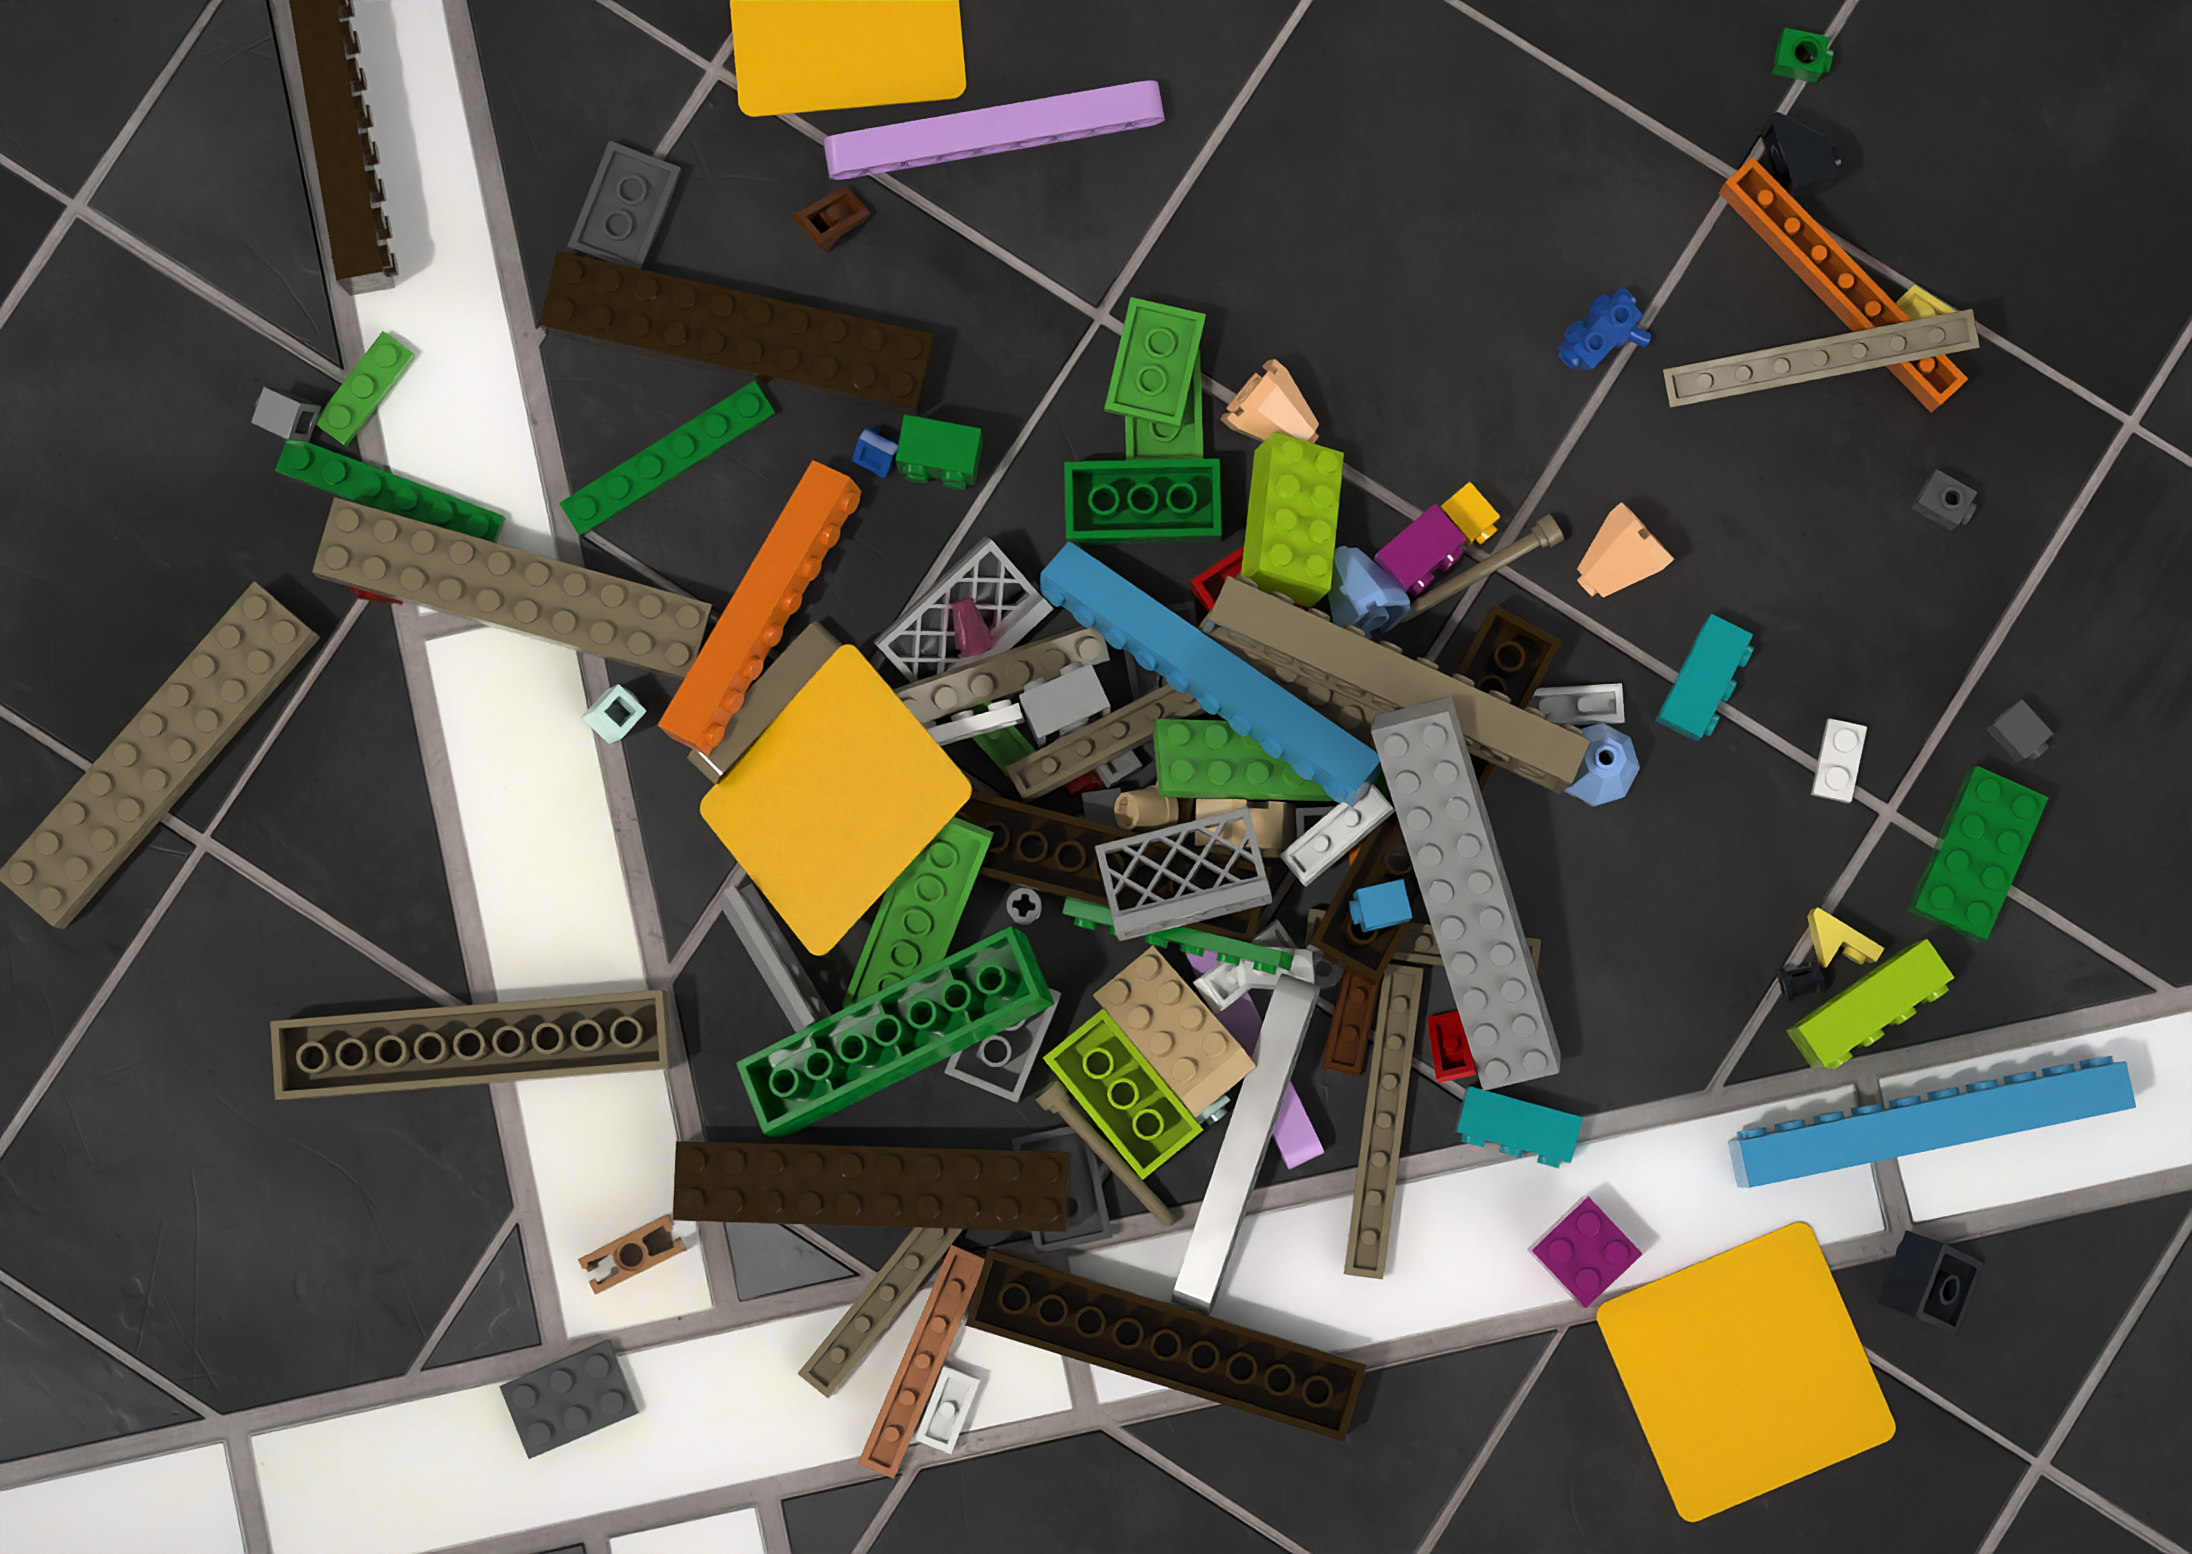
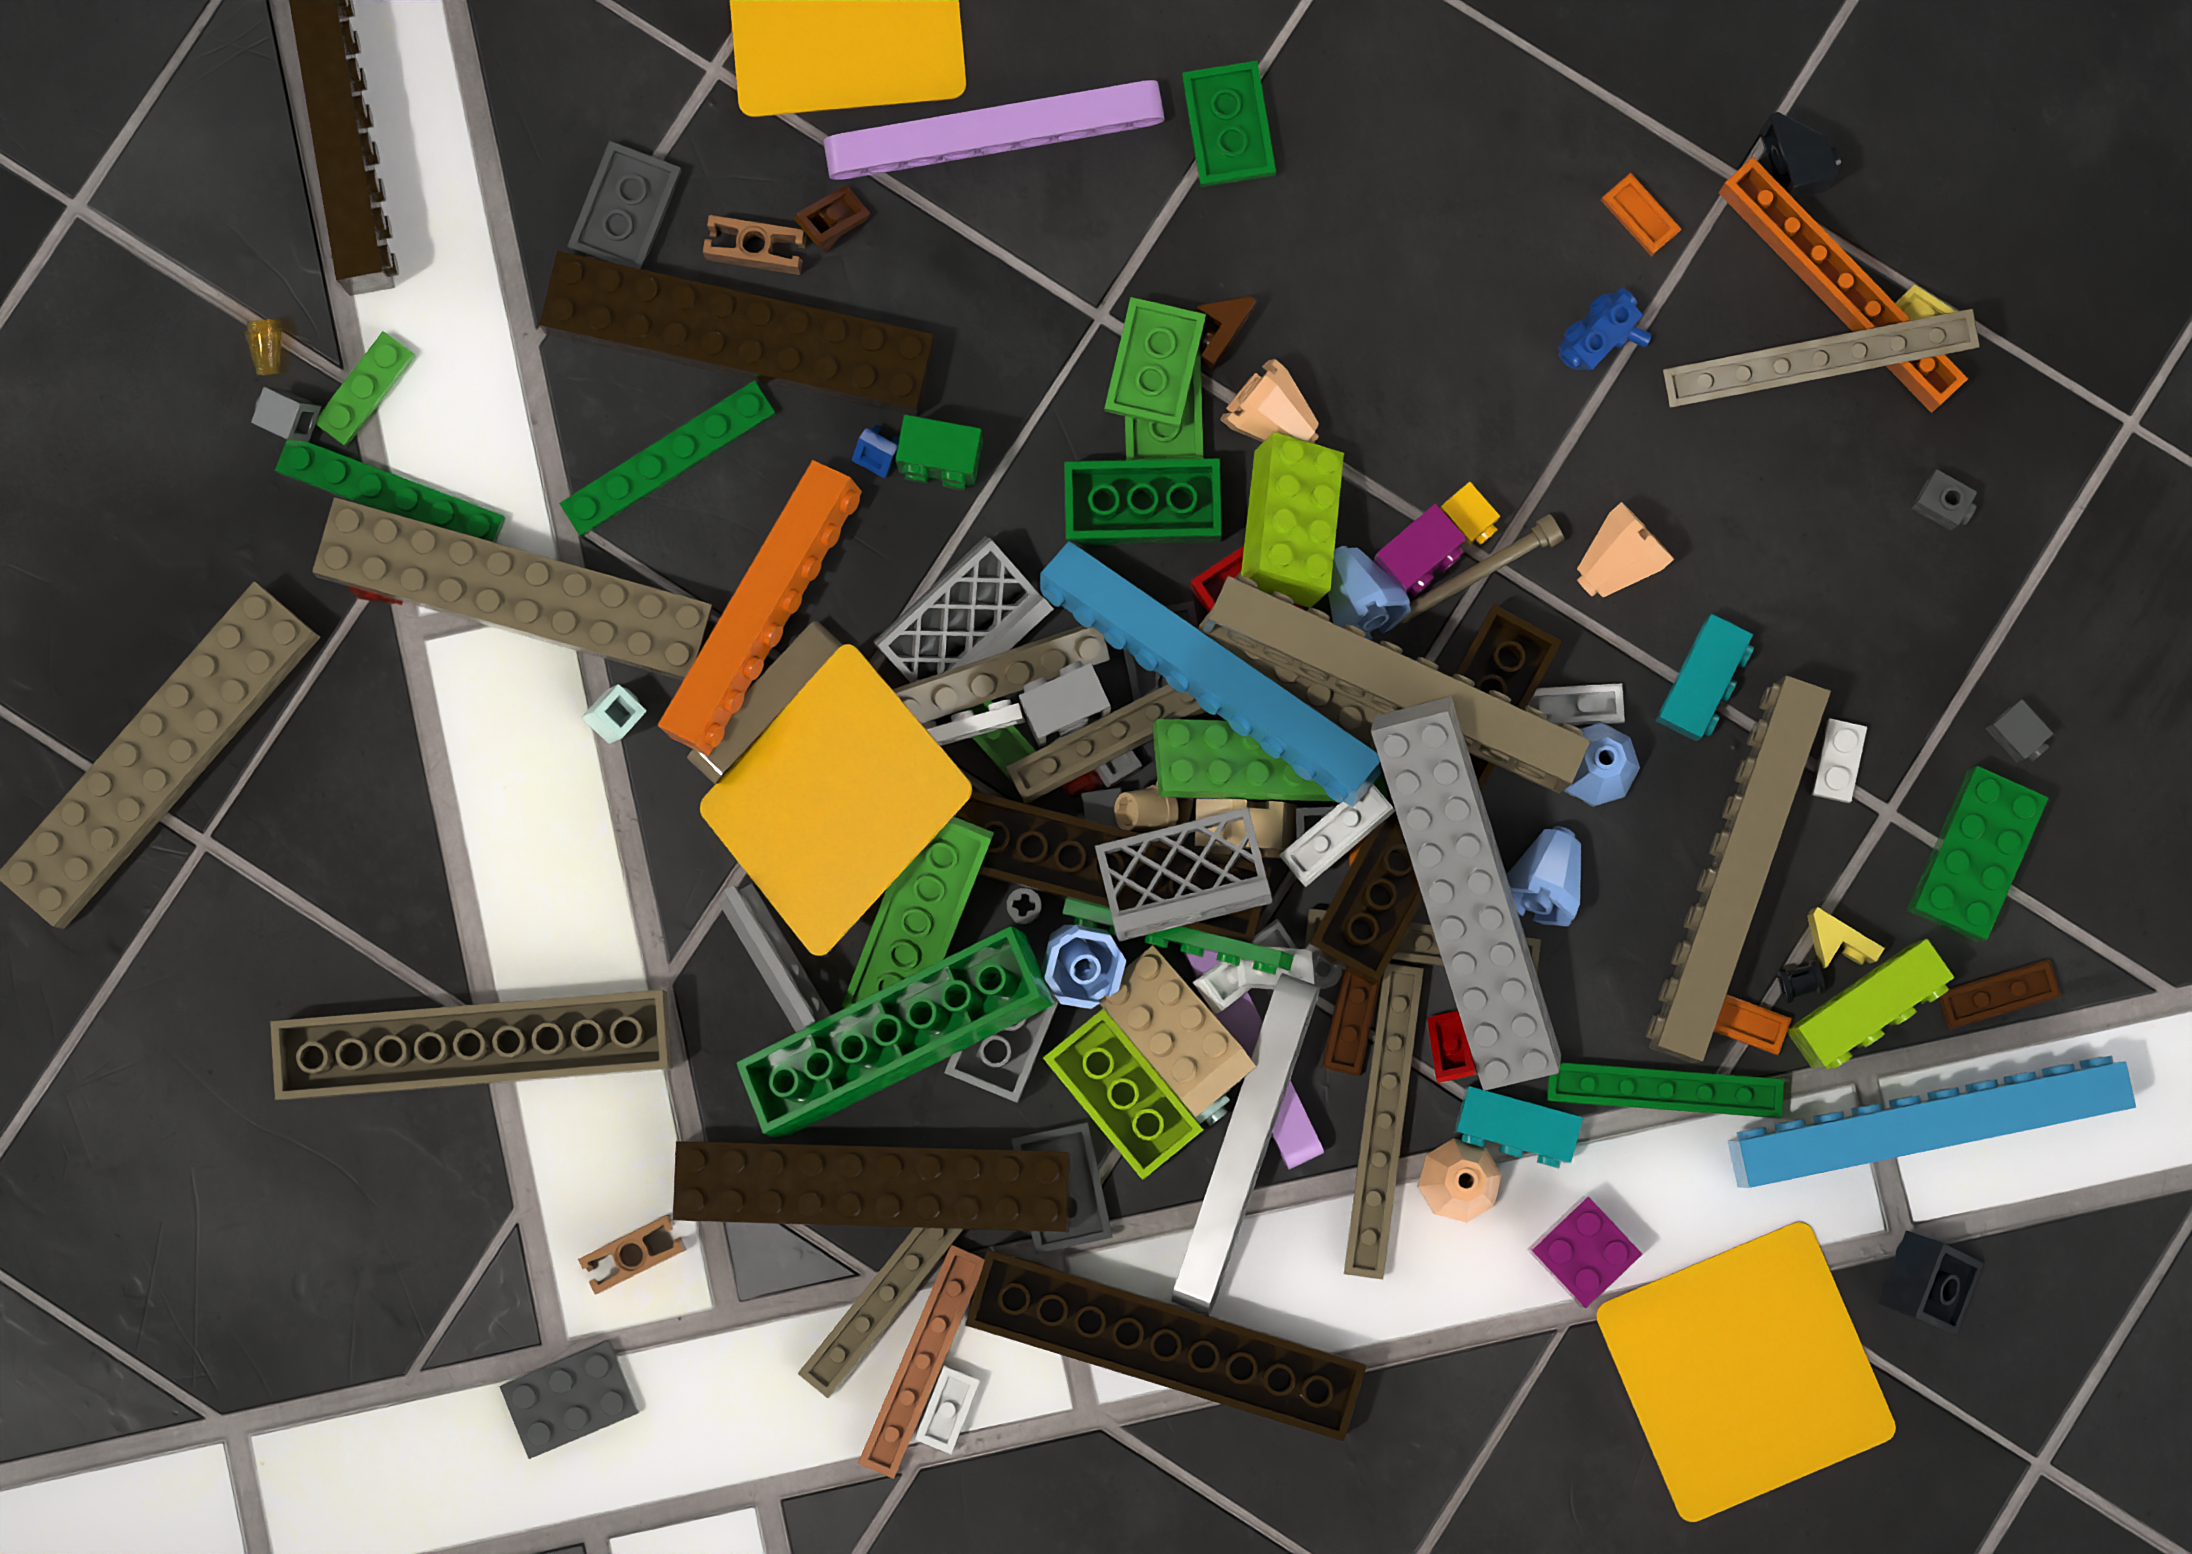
(265, 343): none -> clear yellow cone
(746, 230): none -> medium nougat piece
(970, 629): clear pink cone -> none
(1056, 1100): dark tan piece -> none
(1082, 965): none -> light blue cone
(1228, 123): none -> green plate
(1229, 319): none -> reddish brown slope
(1380, 906): dark azure brick -> none
(1441, 1185): none -> light nougat cone
(1549, 878): none -> light blue cone
(1641, 214): none -> orange tile
(1666, 1090): none -> green plate
(1738, 870): none -> dark tan brick
(1752, 1025): none -> orange tile
(1787, 64): green brick -> none
(1999, 994): none -> reddish brown tile

